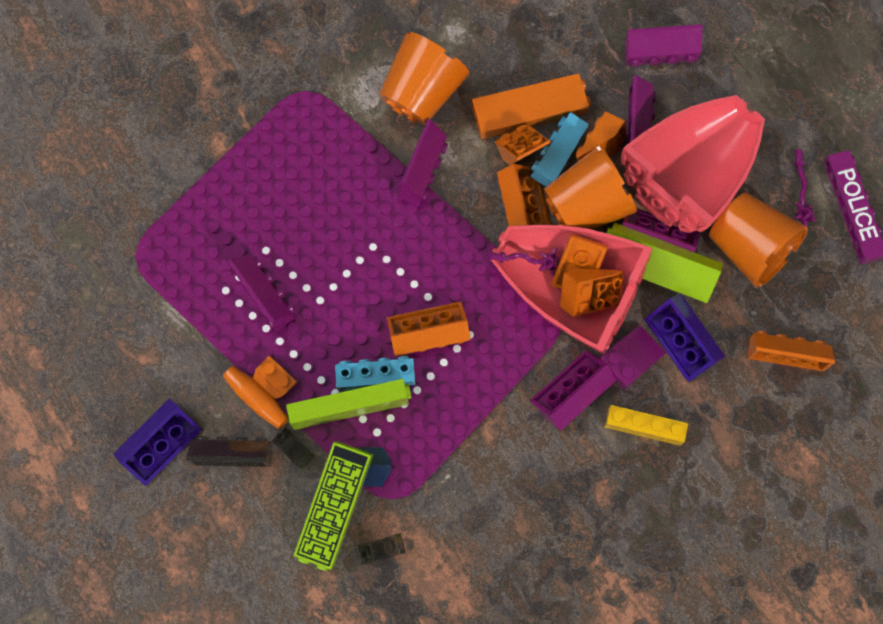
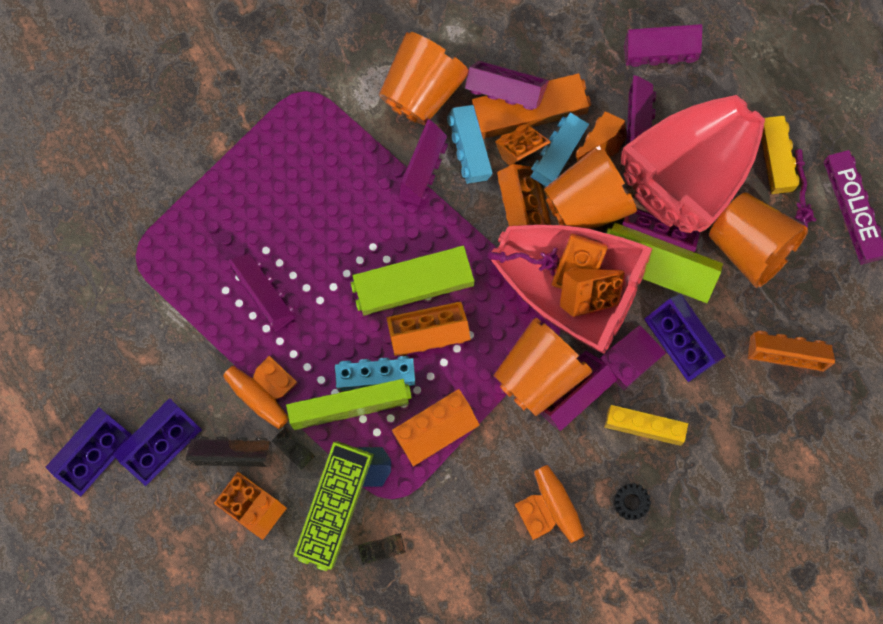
(88, 452): none -> dark purple slope
(250, 505): none -> orange slope
(412, 280): none -> lime brick
(435, 427): none -> orange slope
(469, 144): none -> medium azure brick
(506, 84): none -> magenta slope
(540, 369): none -> orange cone
(550, 508): none -> orange plate
(623, 510): none -> black tyre
(778, 155): none -> yellow brick

